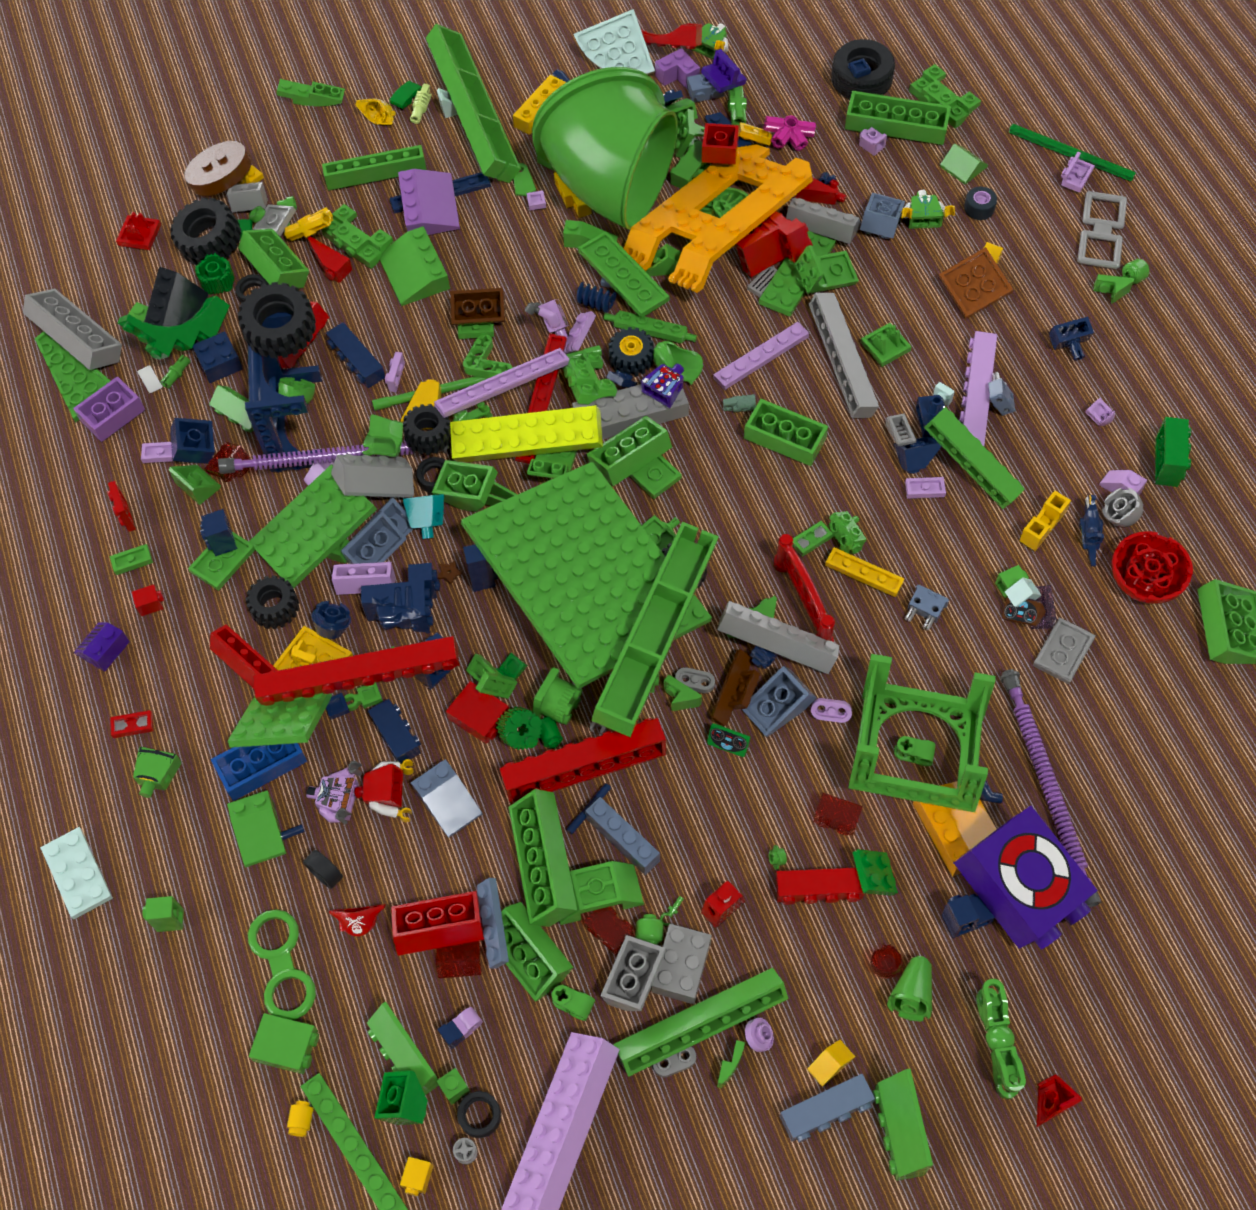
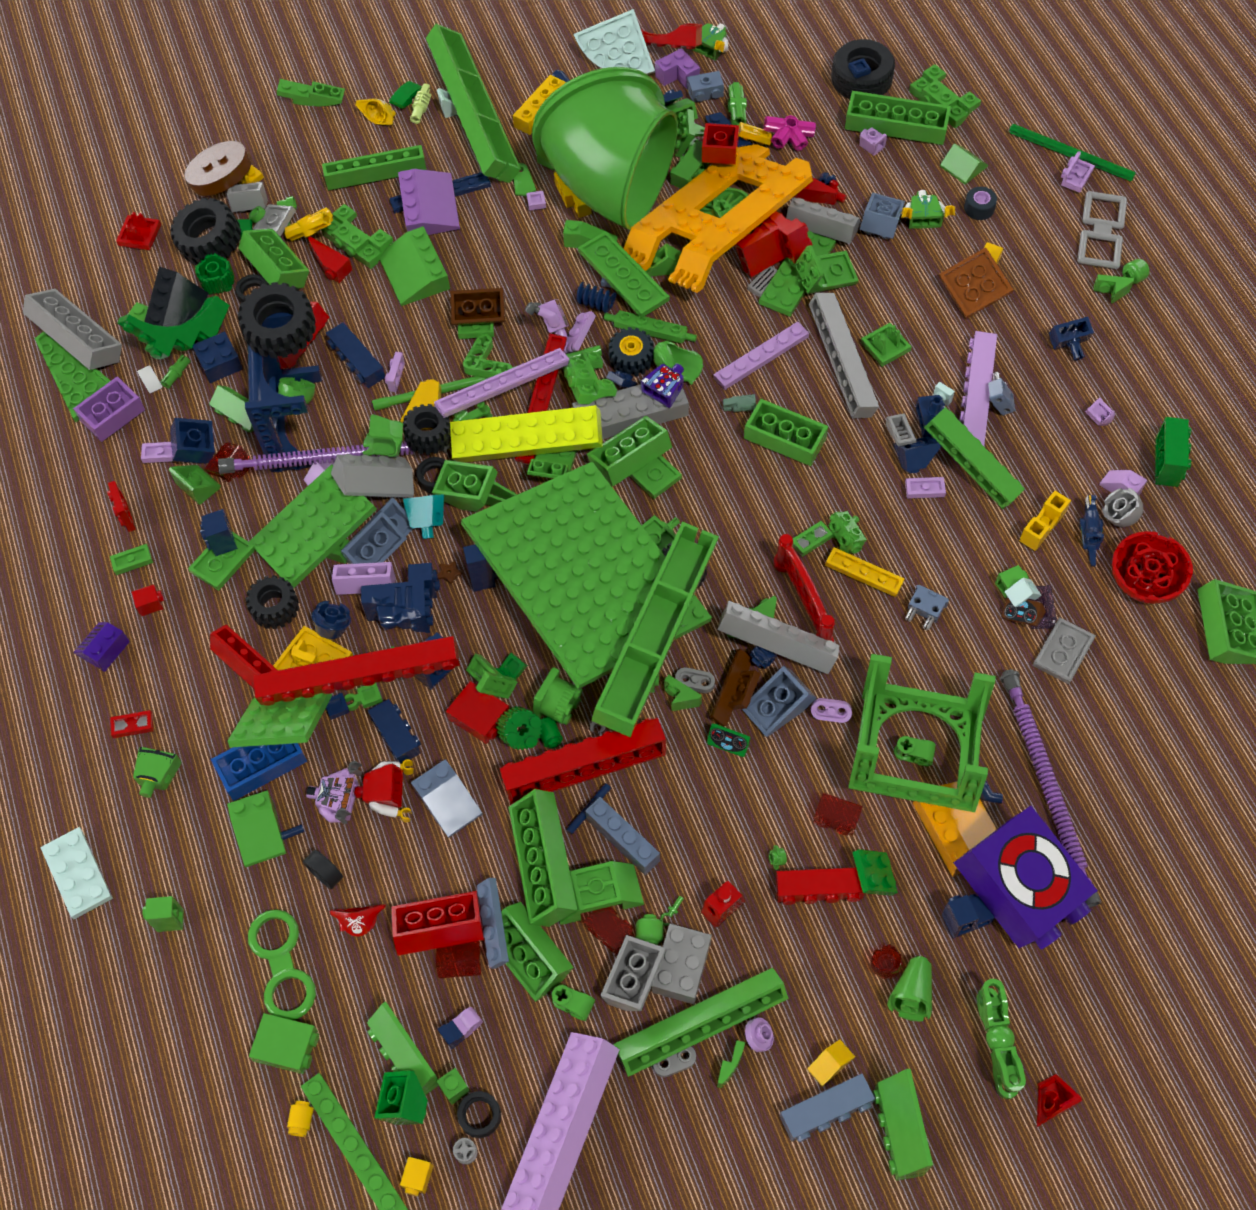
(723, 73): dark purple bracket -> none

